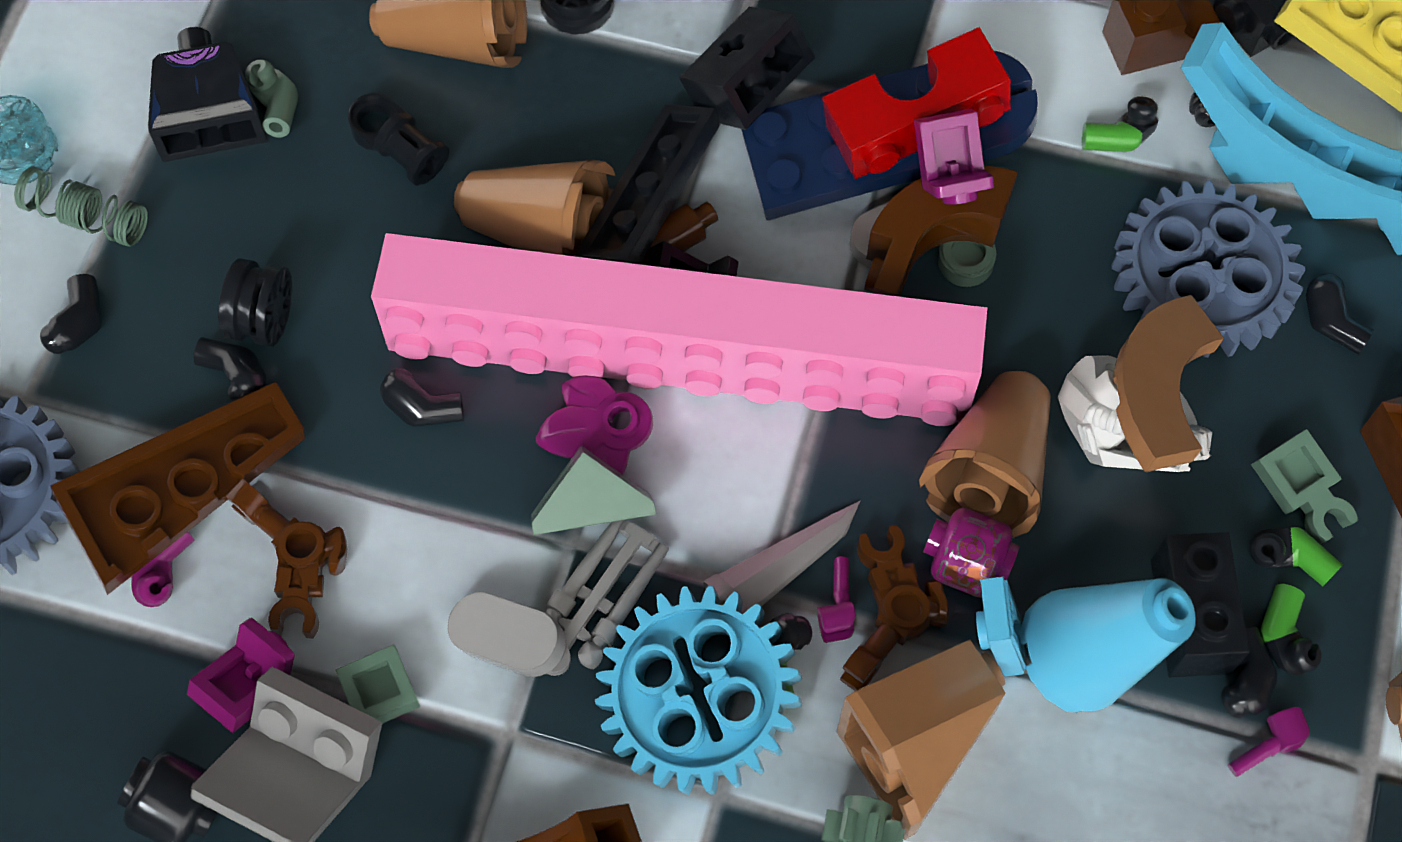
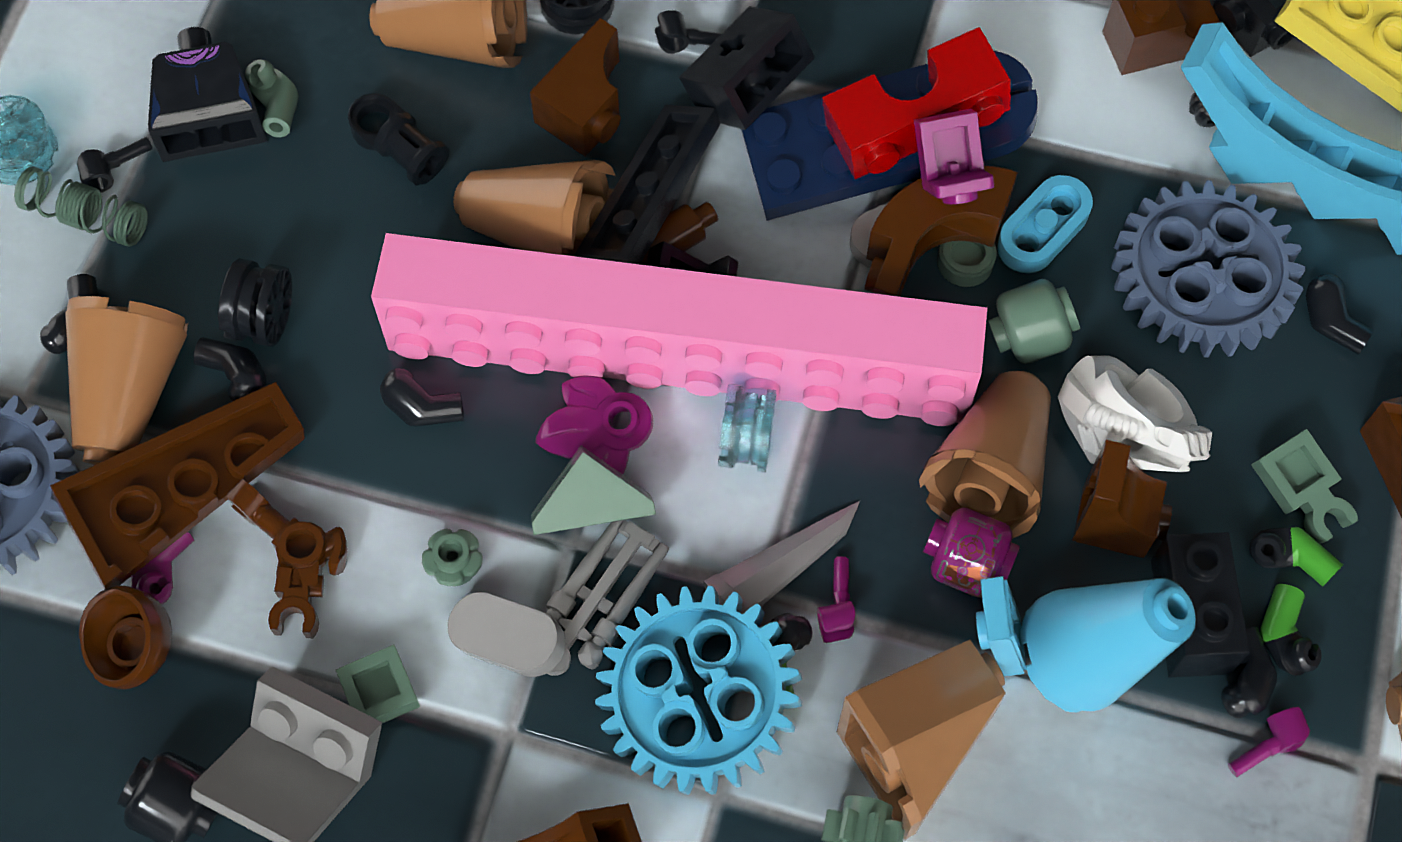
(96, 166): none -> black hand
(117, 371): none -> medium nougat cone
(124, 636): none -> reddish brown piece
(230, 682): magenta bracket -> none
(457, 571): none -> sand green plate
(575, 94): none -> reddish brown arch
(674, 36): none -> black hand
(746, 428): none -> clear light blue wheel
(902, 607): reddish brown piece -> none
(1034, 321): none -> sand green head
(1041, 227): none -> medium azure plate
(1121, 505): none -> reddish brown arch
(1127, 132): arm -> none
(1150, 378): medium nougat tile -> none

